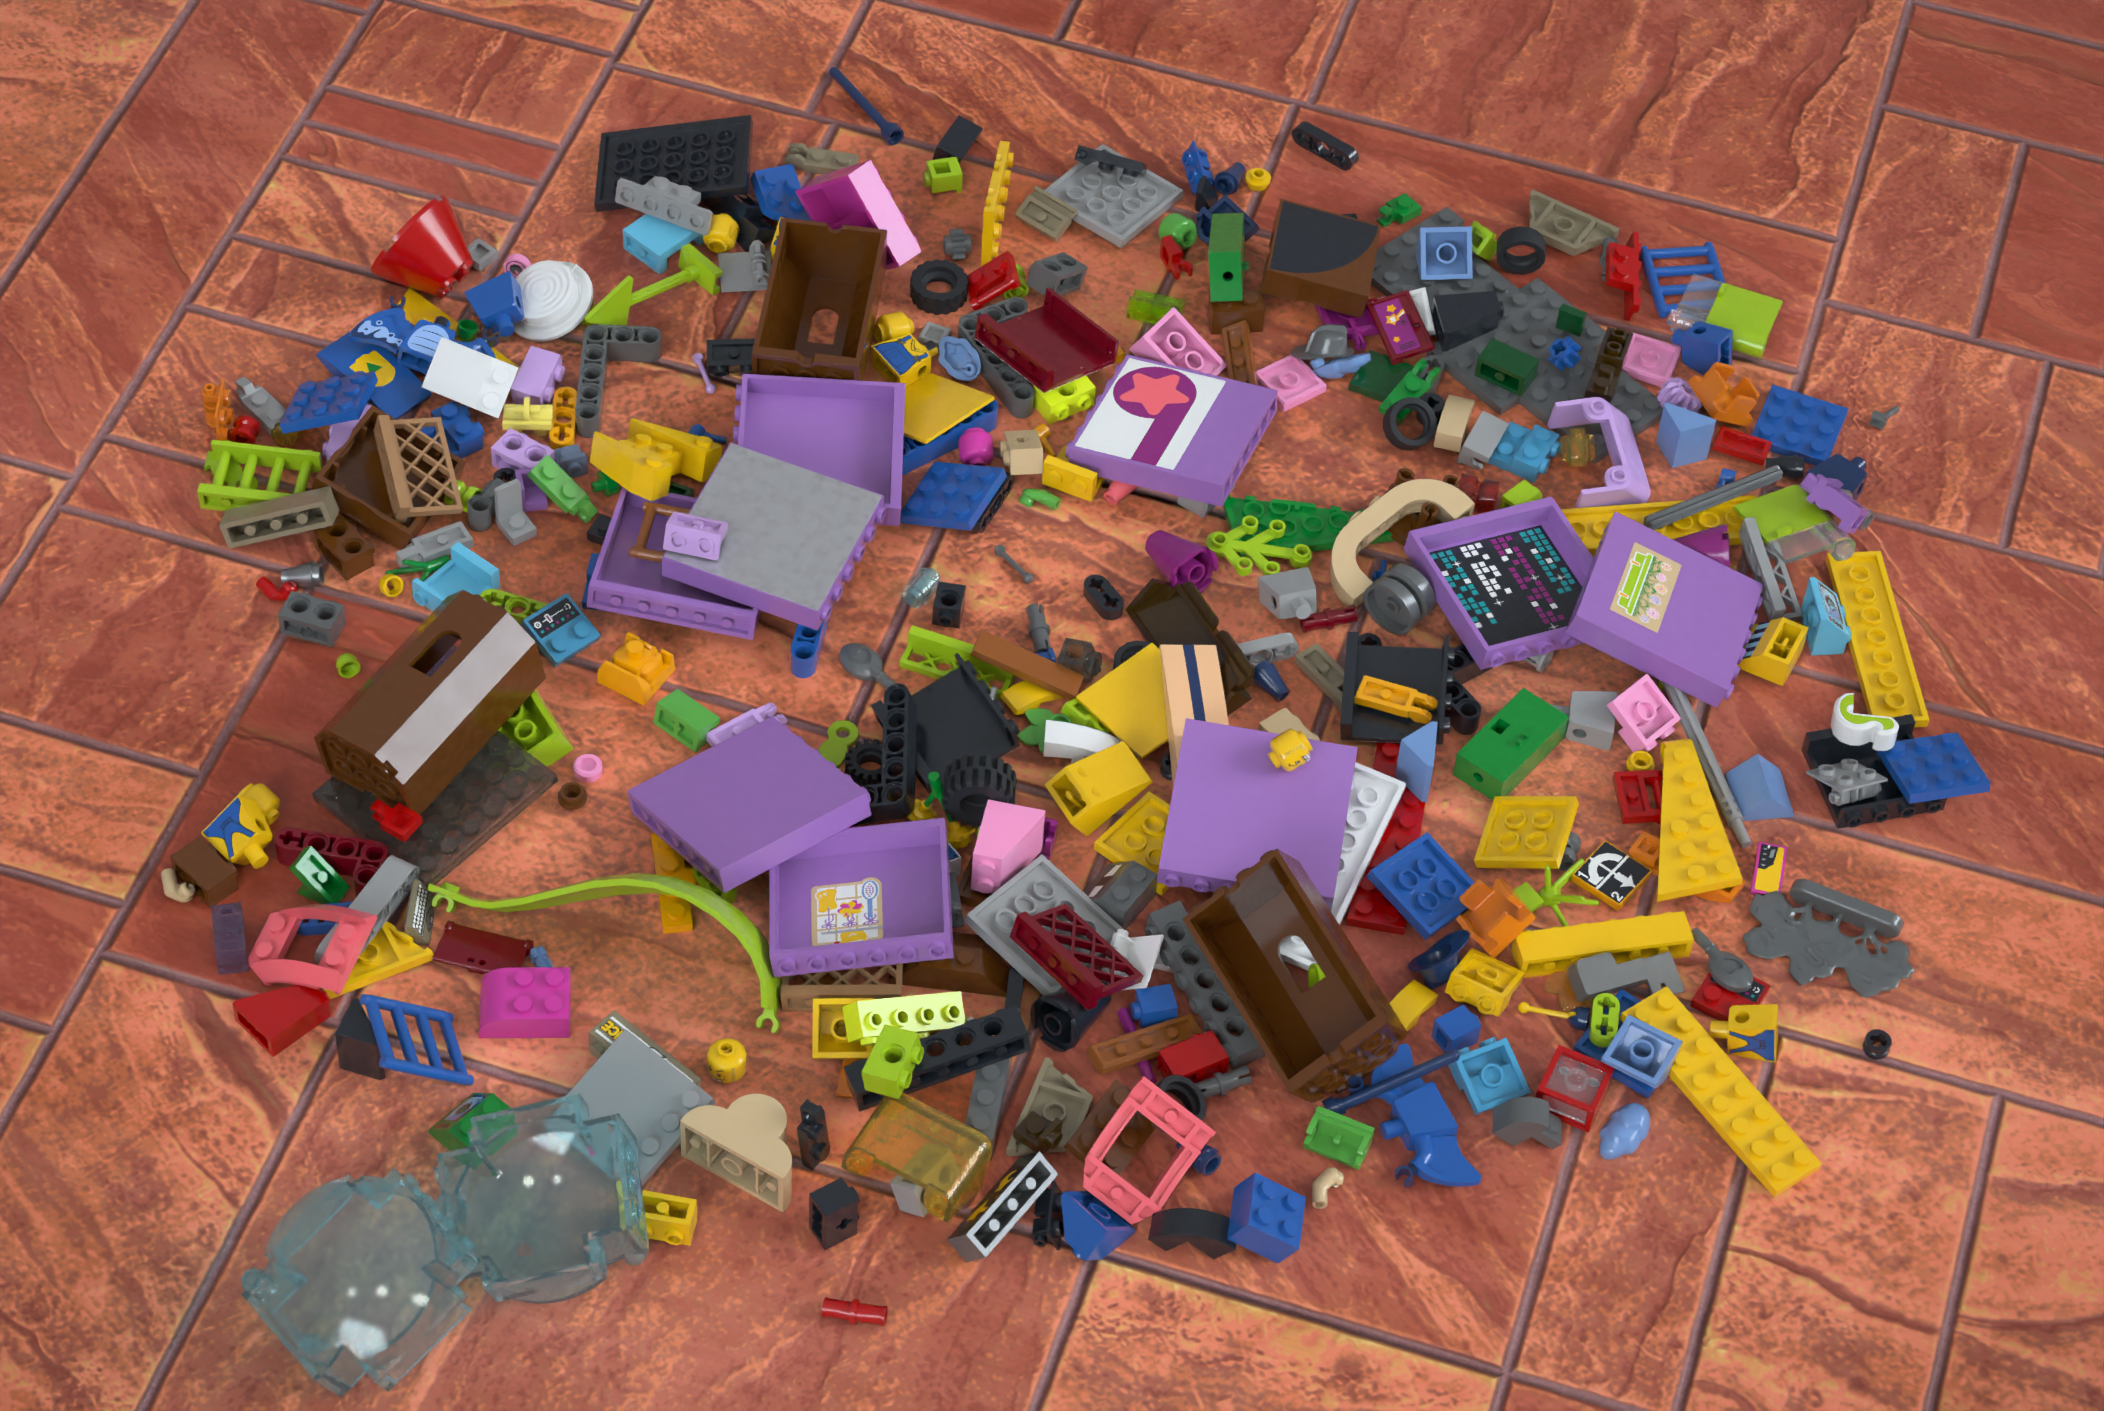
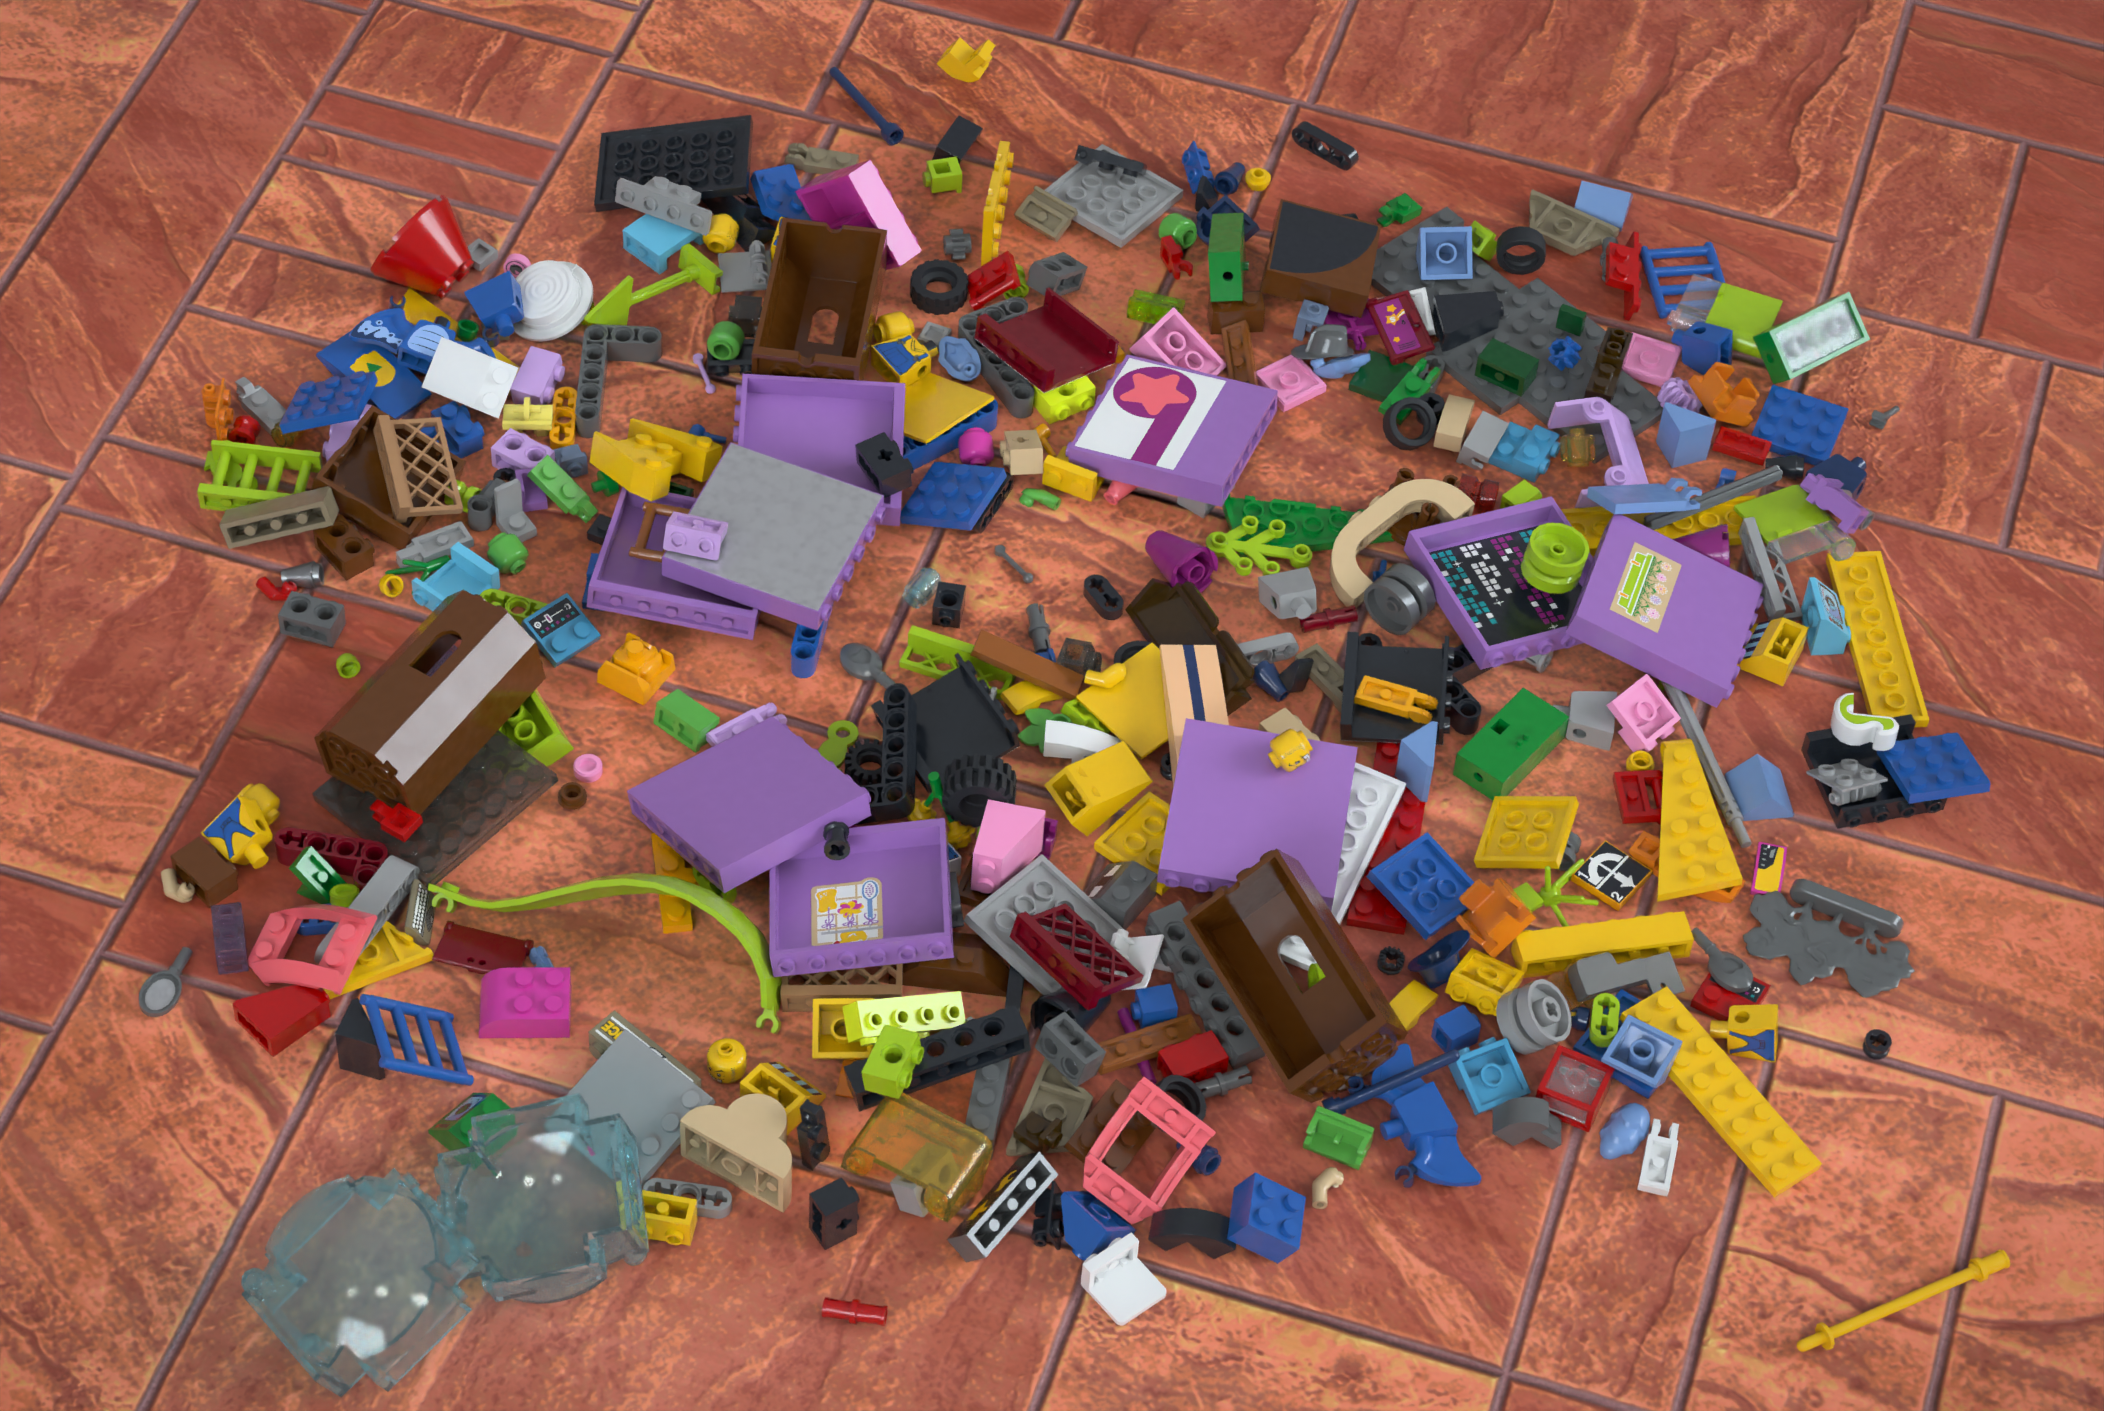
(164, 988): none -> dark grey piece
(343, 894): none -> lime tile
(507, 553): none -> bright green head
(711, 1193): none -> light grey beam
(725, 340): none -> bright green head
(746, 314): none -> clear smoke brick
(784, 1086): none -> yellow slope
(836, 840): none -> black bush
(884, 464): none -> black brick
(964, 62): none -> yellow brick
(1070, 1049): none -> dark grey brick
(1107, 678): none -> yellow arm
(1121, 1281): none -> white bracket
(1297, 675): none -> black slope
(1310, 315): none -> sand blue bracket
(1391, 954): none -> black bush
(1534, 1016): none -> light grey wheel
(1555, 558): none -> lime wheel
(1604, 203): none -> medium blue slope
(1645, 497): none -> medium blue tile
(1658, 1160): none -> white hinge
(1811, 338): none -> brick
(1977, 1269): none -> yellow bar

